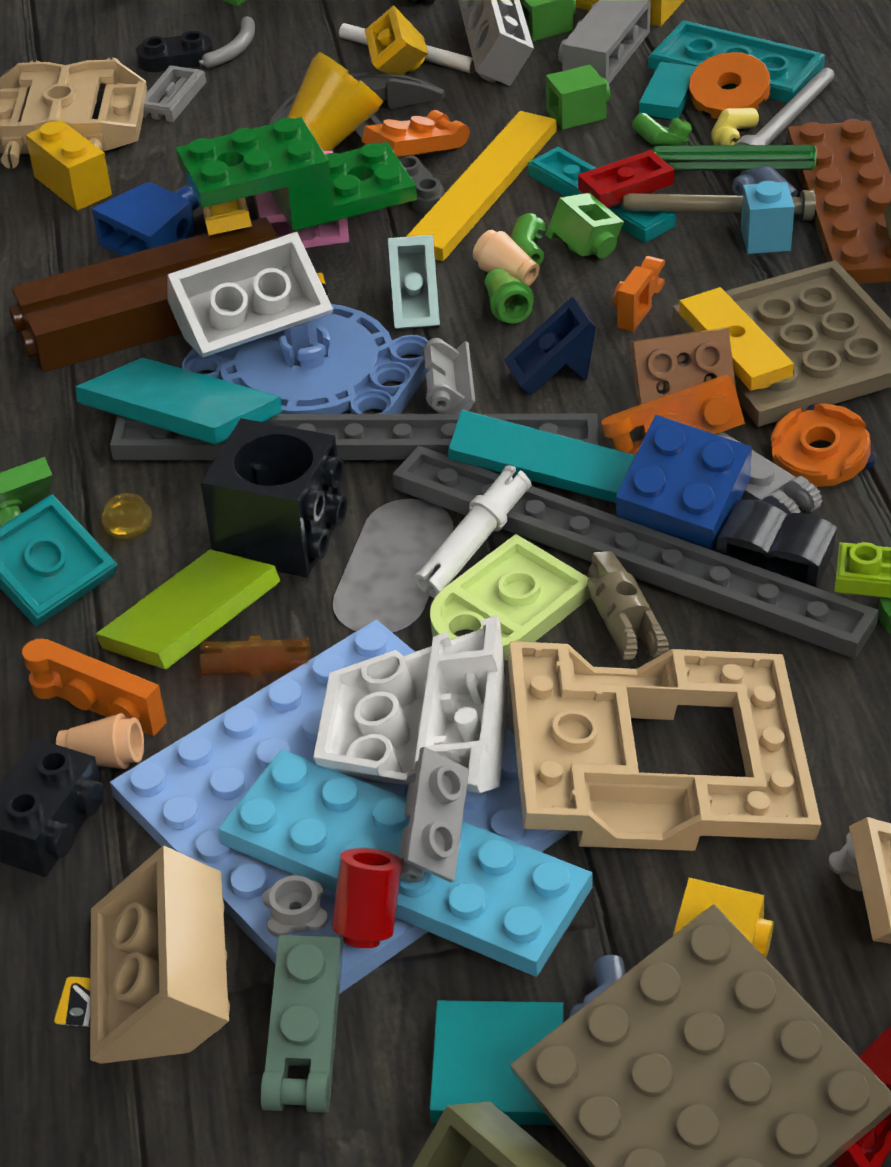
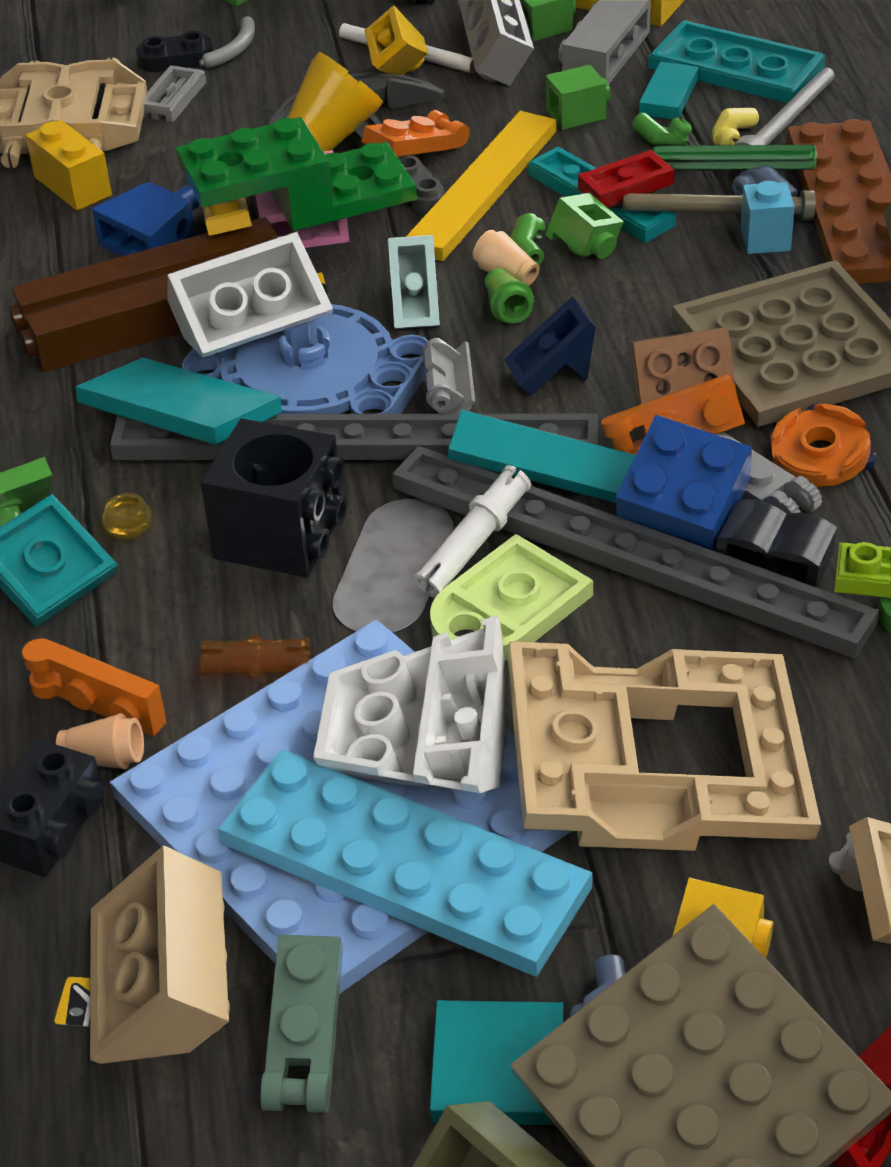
(188, 608): lime tile -> none
(292, 893): light grey plate -> none
(366, 896): red brick -> none
(435, 816): light grey hinge -> none
(623, 607): dark tan hinge -> none
(635, 294): orange plate -> none
(729, 69): orange tile -> none
(754, 355): yellow tile -> none

